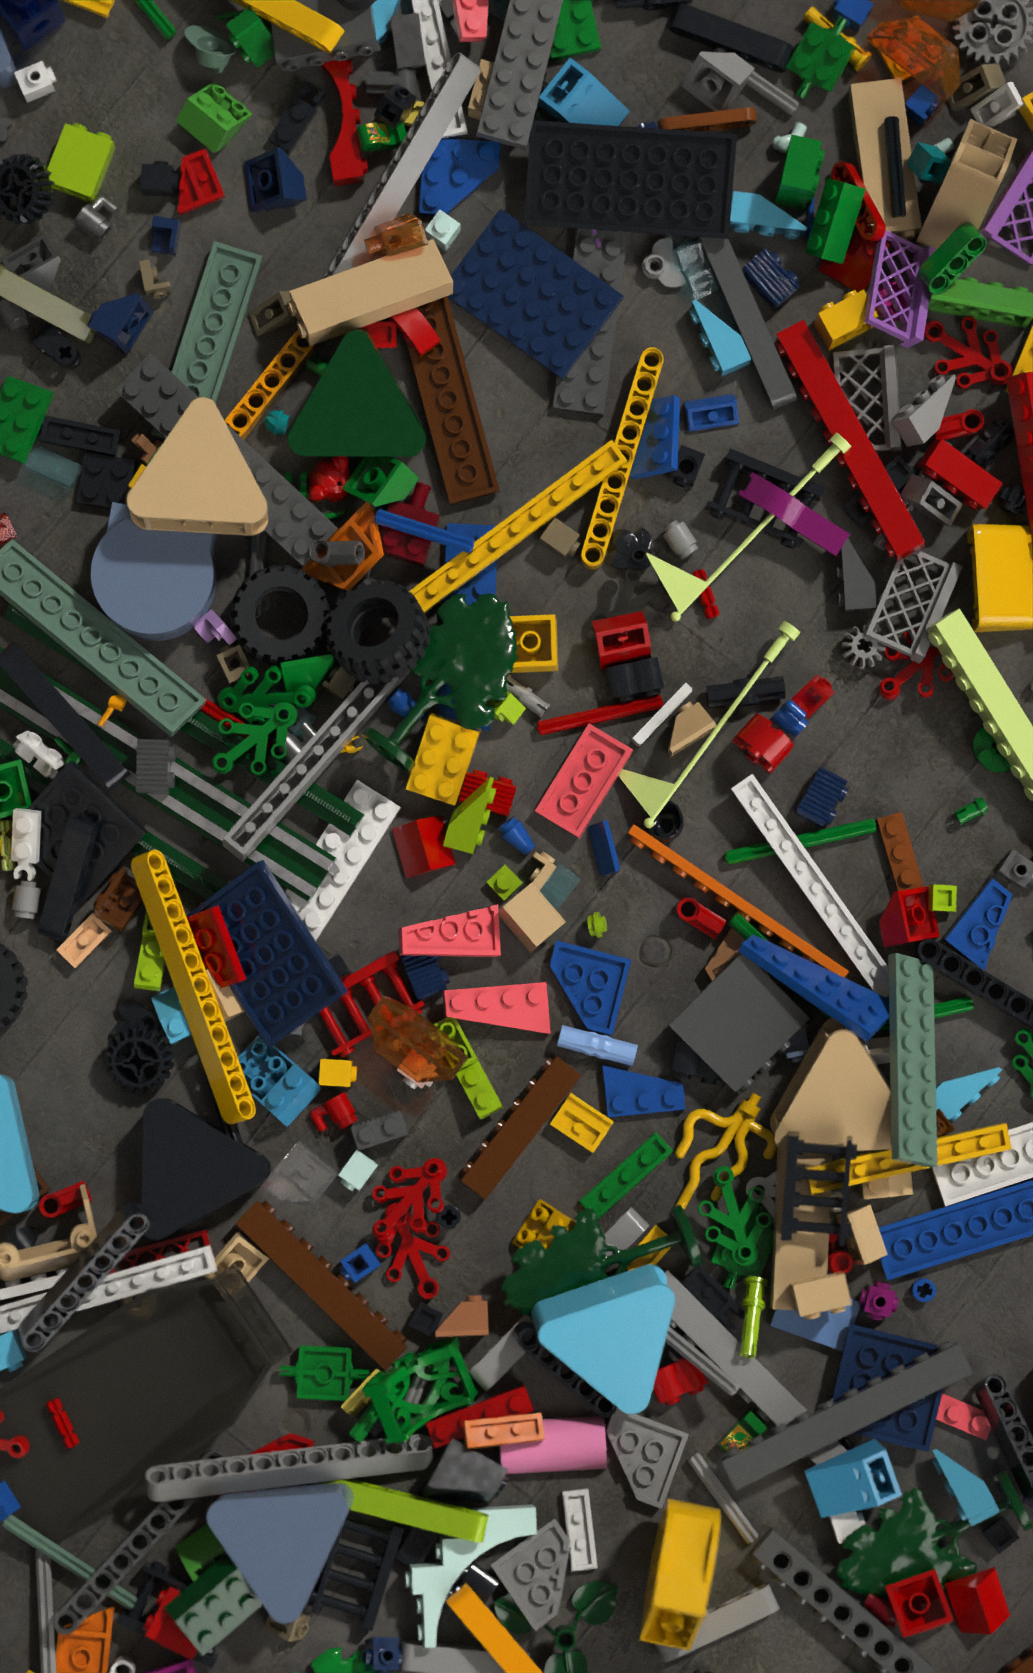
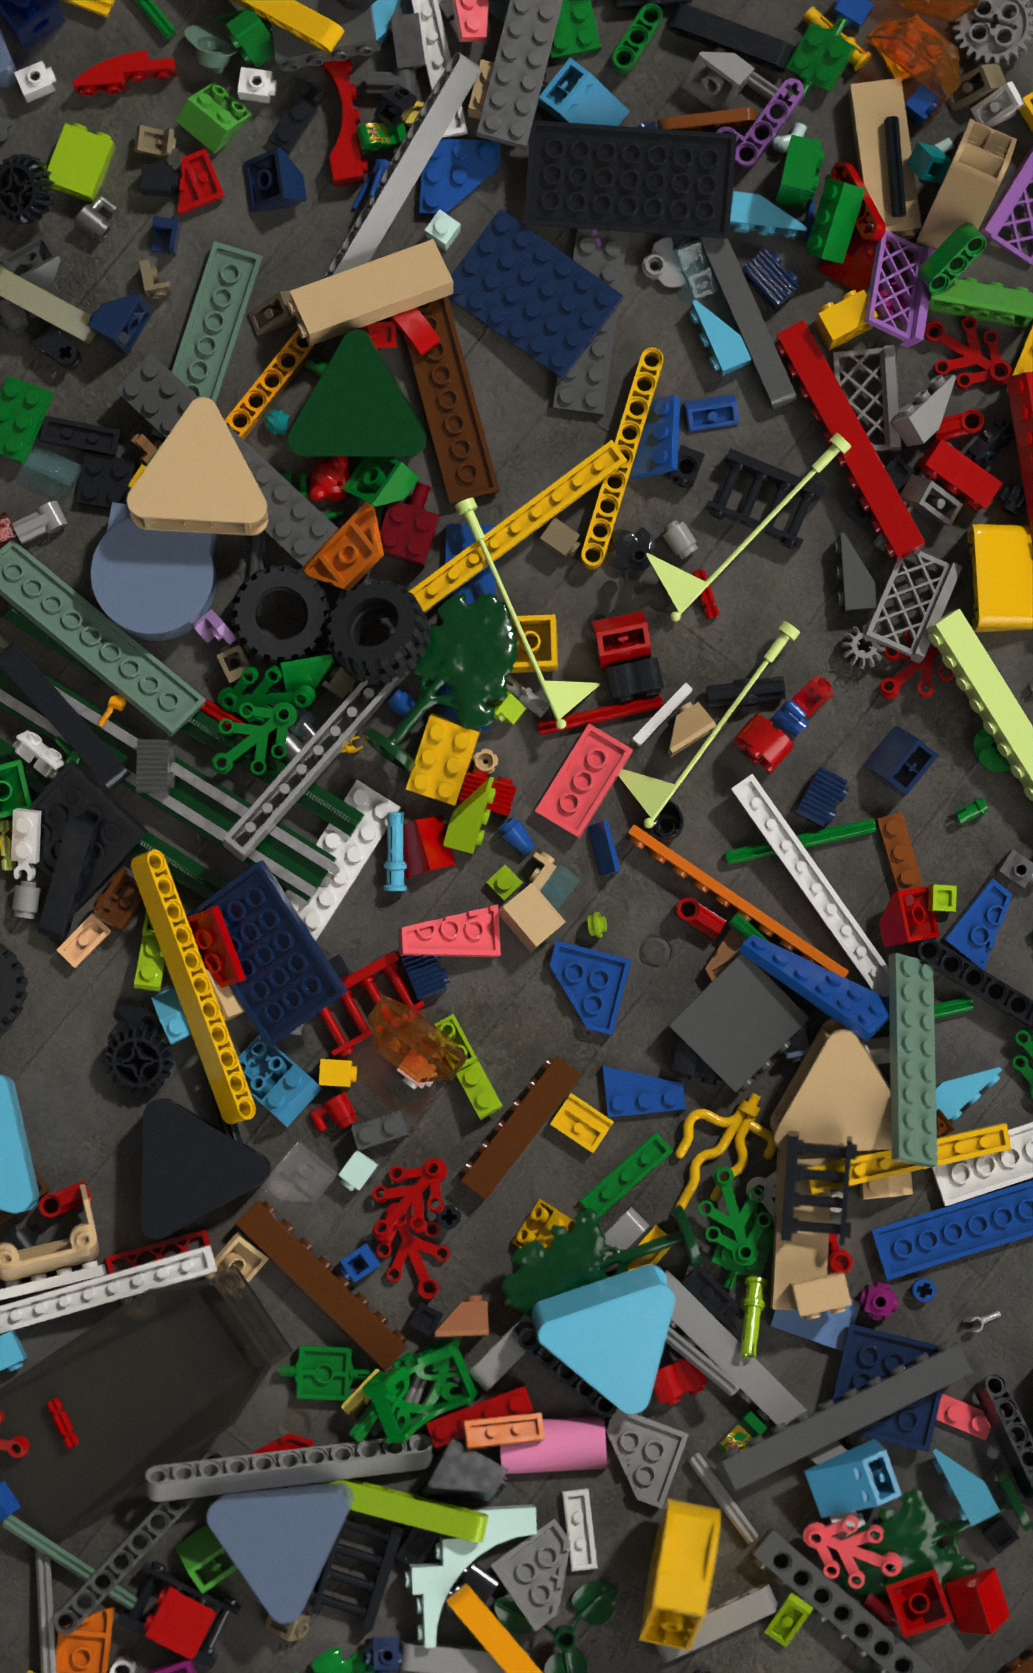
(47, 520): none -> light grey piece
(82, 1287): black beam -> none
(114, 72): none -> red slope
(154, 141): none -> dark tan bracket
(213, 1605): brick -> none
(256, 85): none -> white brick
(337, 552): dark grey piece -> none
(375, 174): none -> blue plant
(395, 864): none -> medium azure pin
(406, 233): clear orange torso -> none
(424, 531): blue axle -> none
(488, 755): none -> tan plate
(507, 1006): coral wing -> none
(560, 694): none -> yellowish green piece
(597, 1045): light blue axle -> none
(634, 51): none -> green beam
(766, 121): none -> medium lavender beam
(788, 1620): none -> lime plate
(795, 514): magenta piece -> none
(849, 1548): none -> coral plant
(865, 1240): tan slope -> none
(901, 760): none -> dark blue slope
(978, 1322): none -> light grey hand

